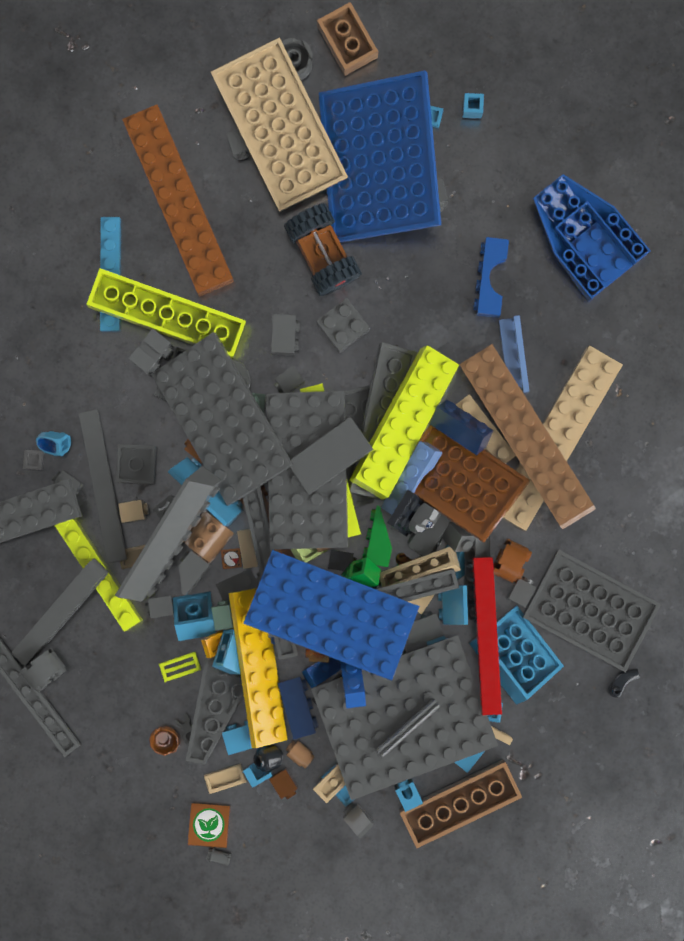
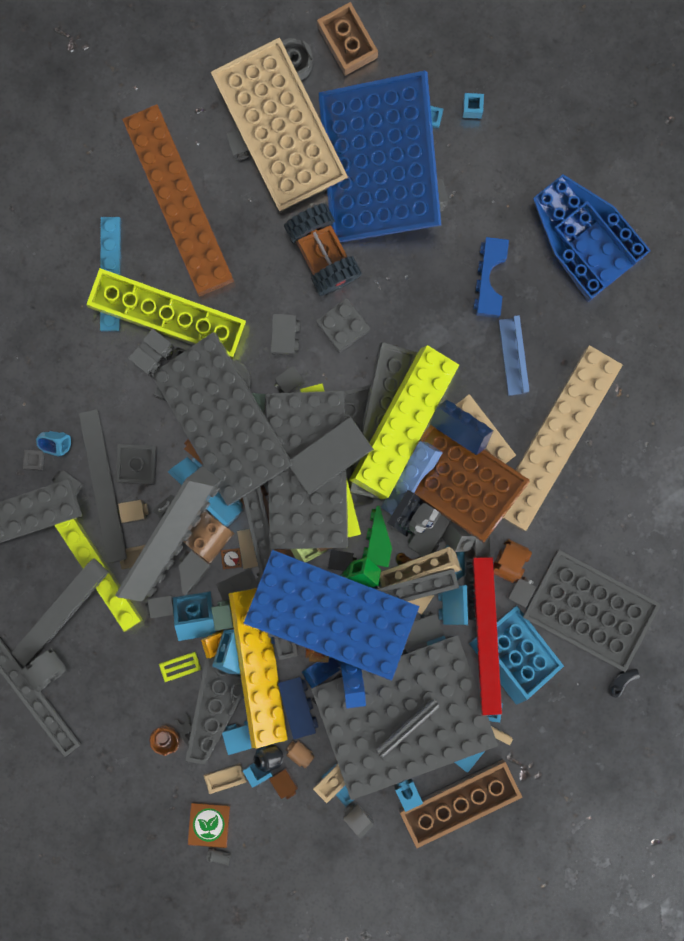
(527, 437): medium nougat brick -> none

